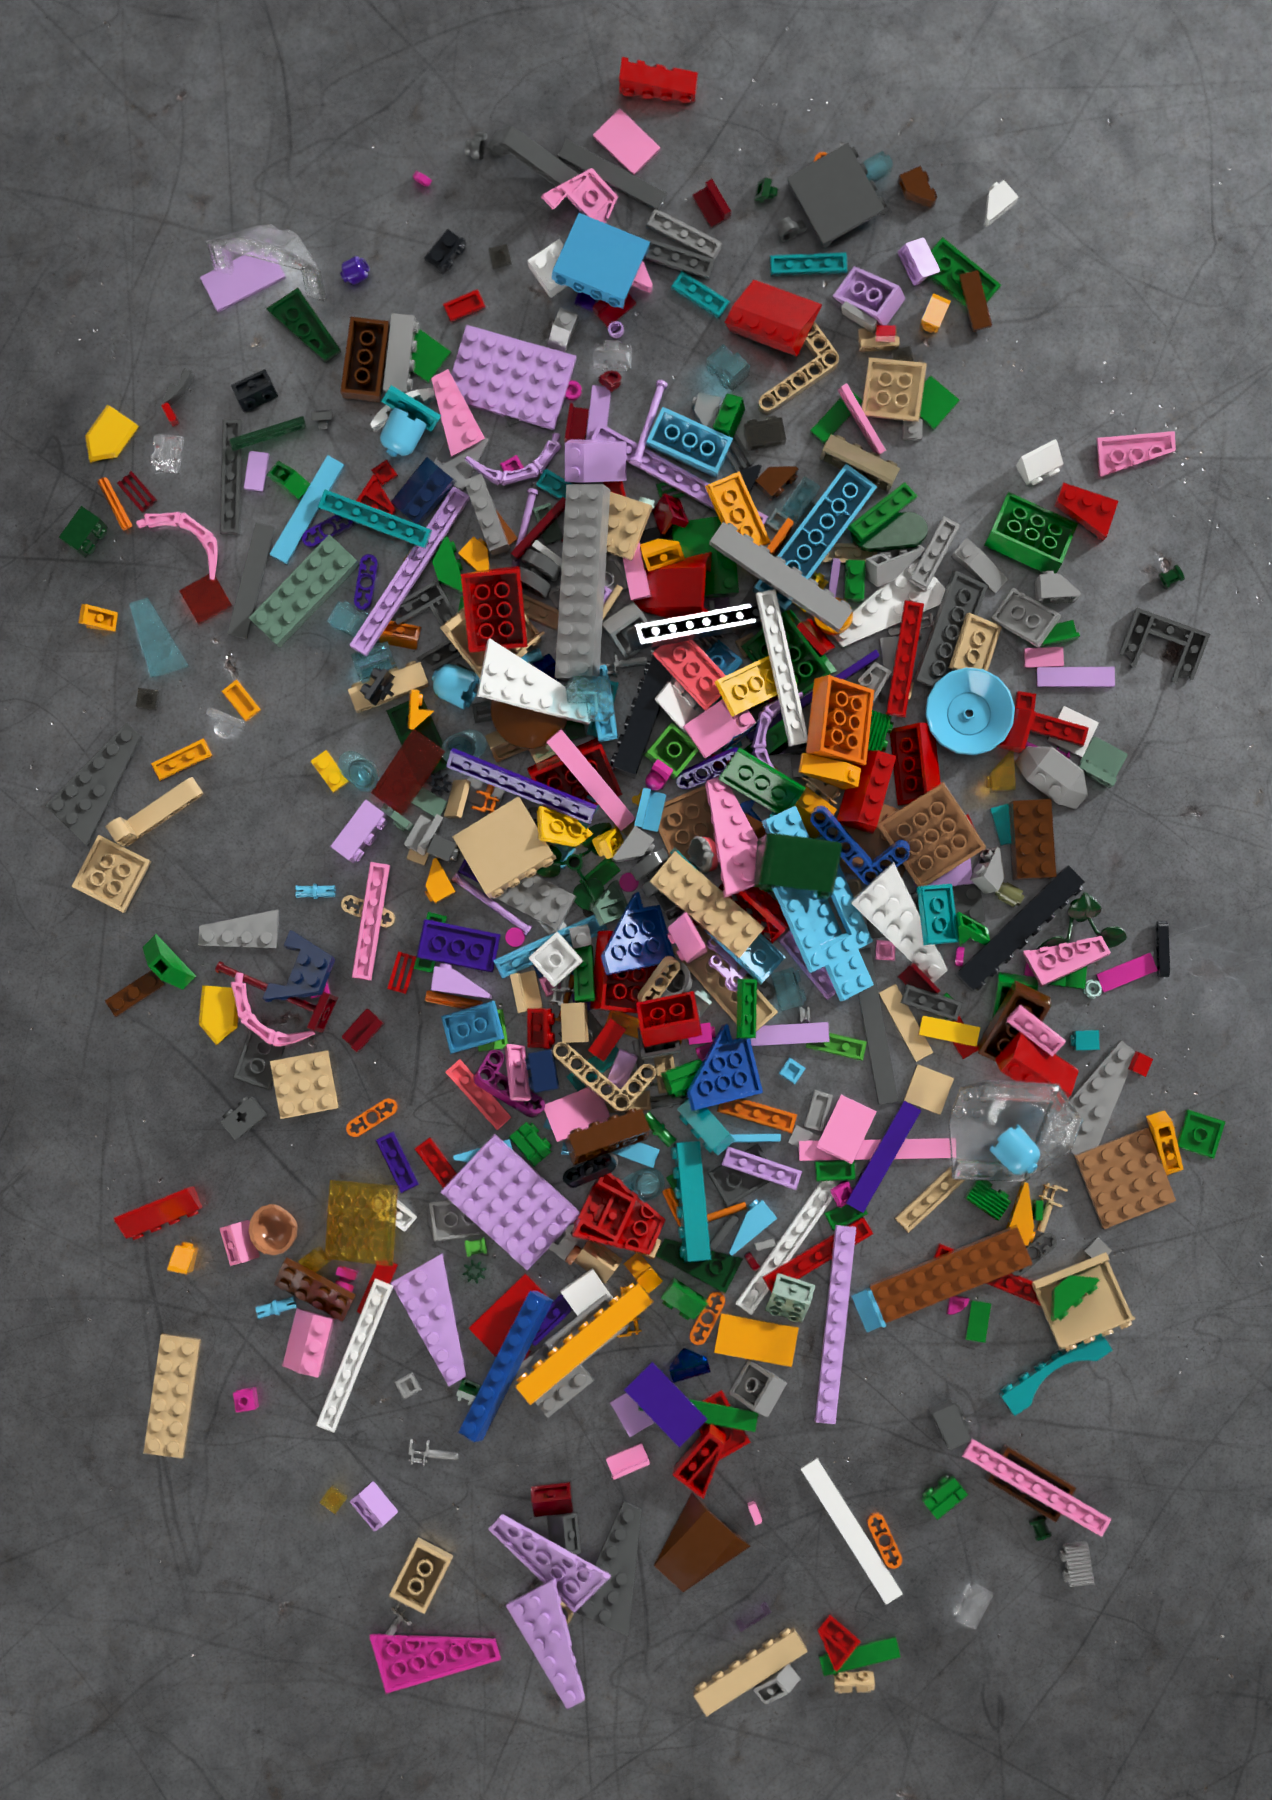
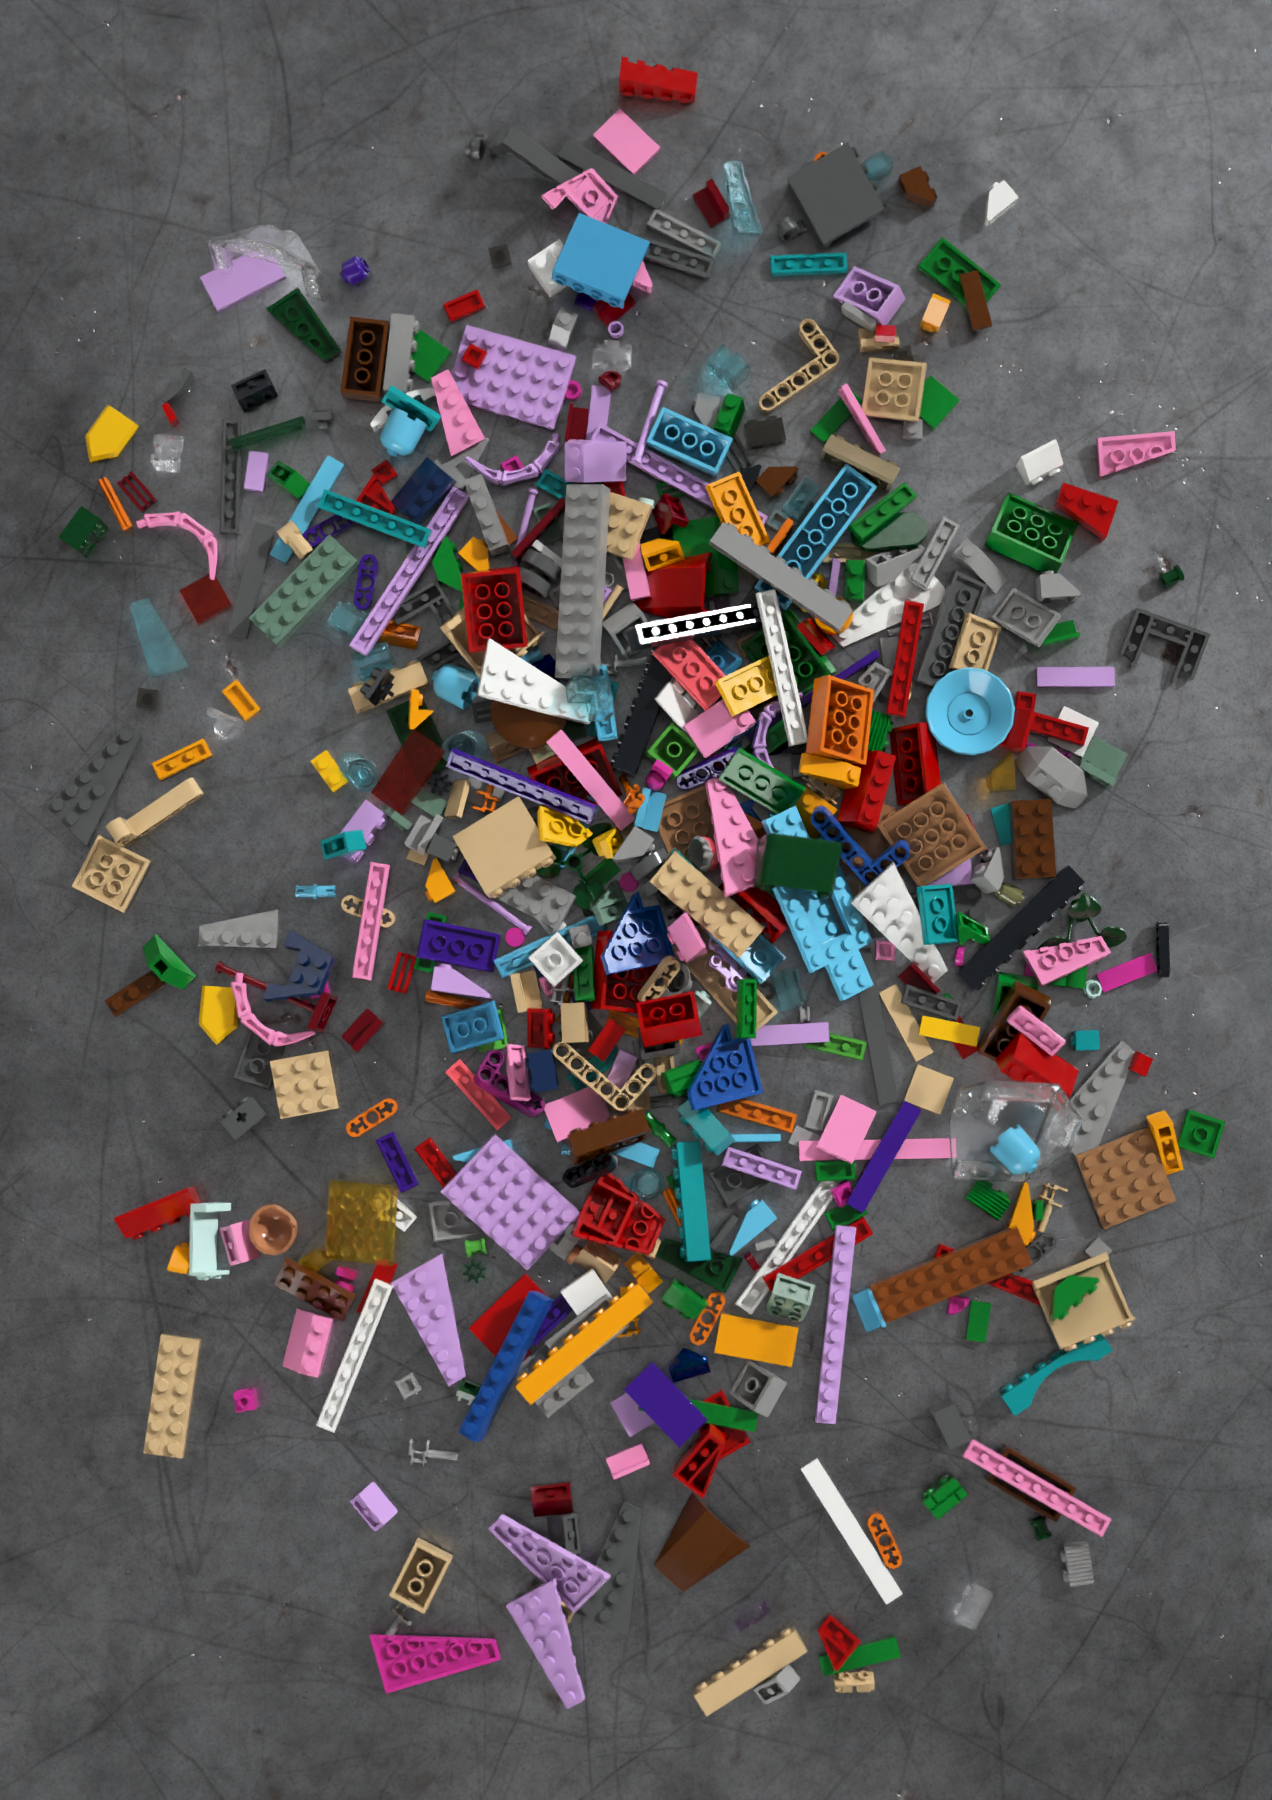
(98, 618): light orange slope -> none
(205, 1240): none -> light aqua panel
(276, 1307): medium azure pin -> none
(292, 536): none -> tan piece
(333, 1499): clear yellow plate -> none
(343, 844): none -> teal slope
(422, 179): dark pink tile -> none
(445, 251): black bracket -> none
(474, 356): none -> red tile
(530, 1143): green brick -> none
(631, 801): none -> orange piece
(700, 294): teal tile -> none
(708, 1033): dark pink brick -> none
(726, 1211): orange piece -> none
(741, 205): none -> clear light blue wing
(755, 1512): bright pink tile -> none
(765, 190): dark green tile -> none
(773, 317): red slope -> none
(792, 1070): medium azure tile -> none
(819, 977): lavender tile -> none
(918, 260): panel -> none
(928, 1200): tan tile -> none
(1043, 657): bright pink tile -> none

